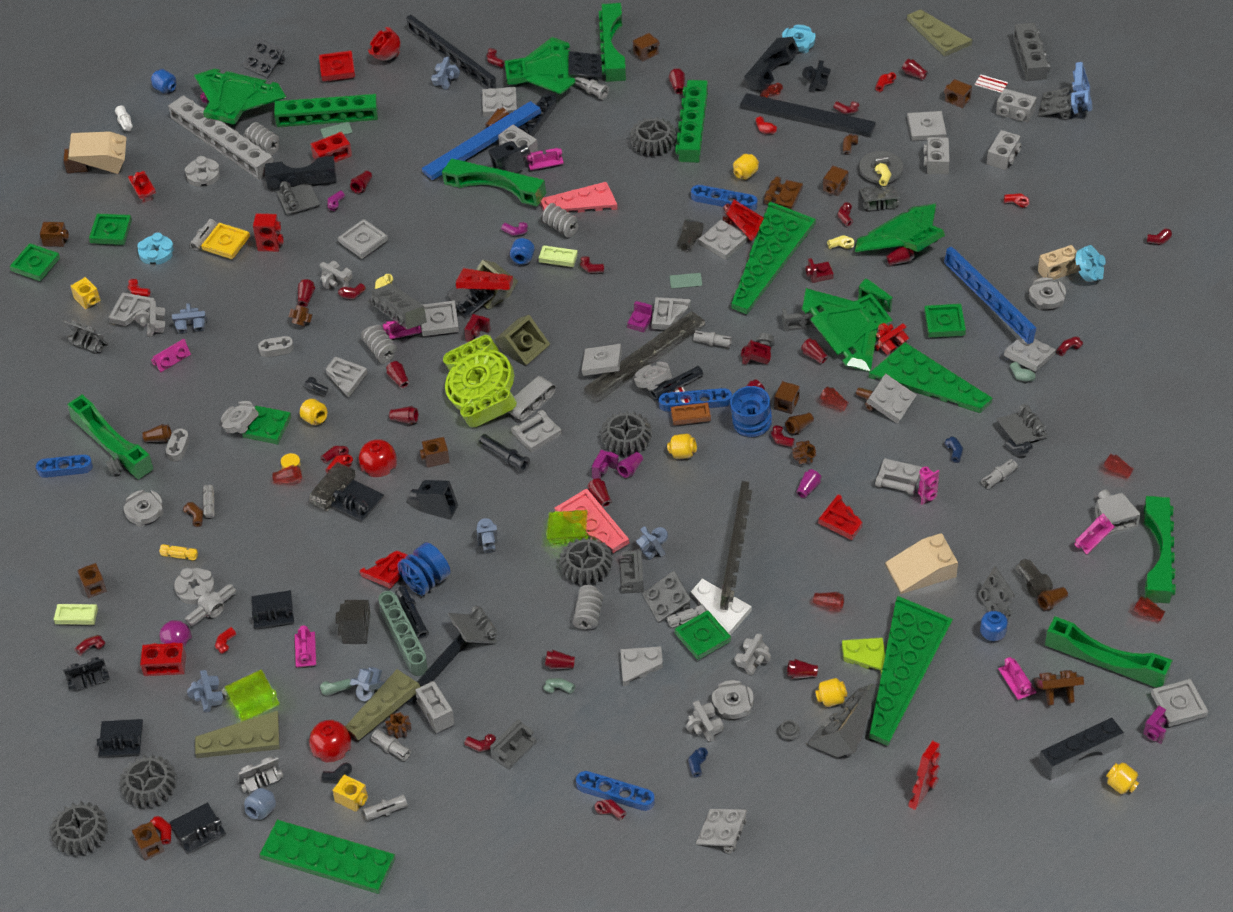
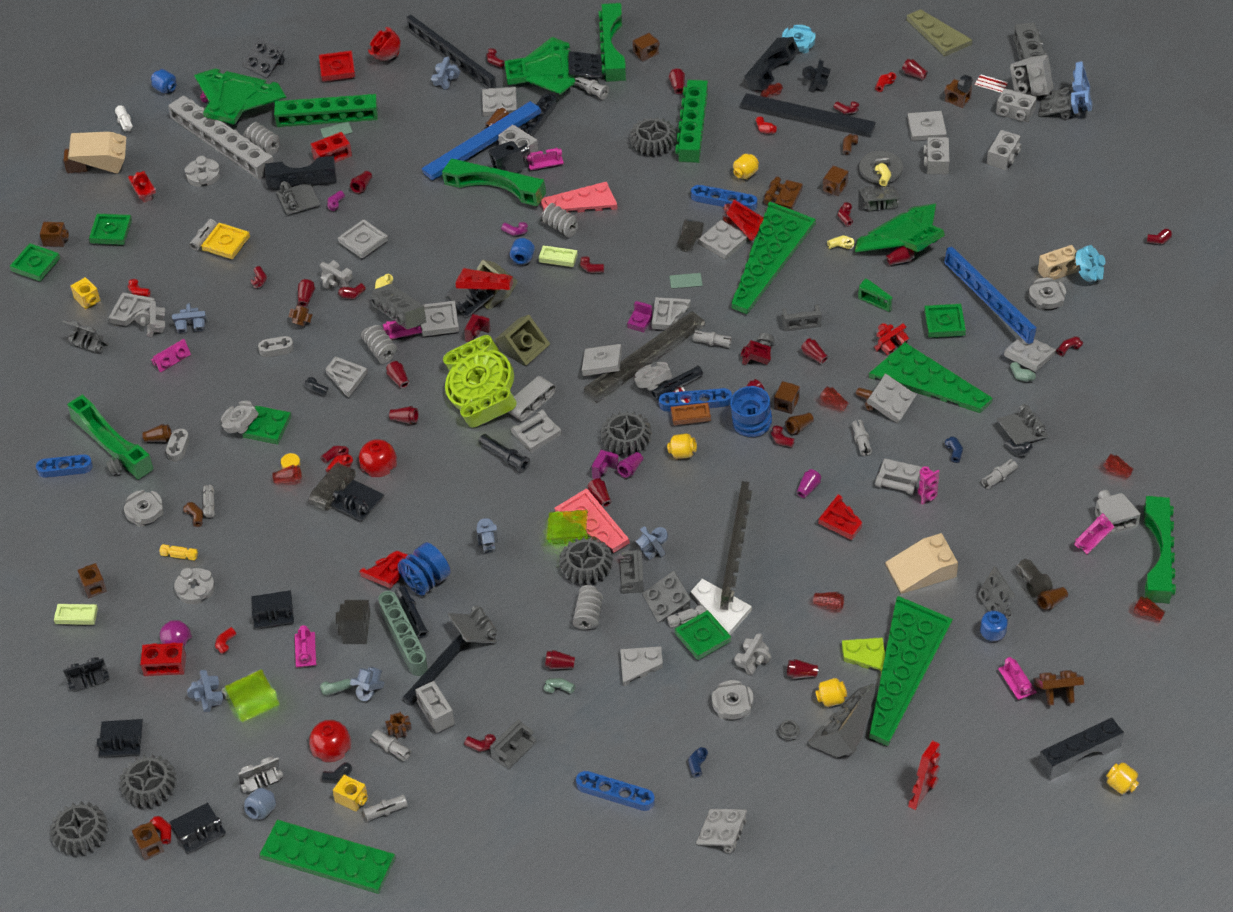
(88, 643): dark red arm -> none
(156, 241): medium azure plate -> none
(210, 604): light grey axle -> none
(243, 737): olive wing -> none
(260, 277): none -> dark red arm
(267, 232): red brick -> none
(313, 412): yellow head -> none
(384, 702): olive wing -> none
(434, 452): reddish brown brick -> none
(436, 498): black torso -> none
(610, 807): dark red arm -> none
(702, 723): light grey hips -> none
(804, 452): reddish brown gear -> none
(819, 272): dark red bracket -> none
(847, 325): green plate -> none
(861, 438): none -> light grey pin
(965, 83): none -> black tile
(1019, 199): red arm -> none
(1032, 76): none -> light grey slope
(1144, 667): green arch -> none
(1154, 725): magenta bracket -> none
(1180, 701): light grey plate -> none

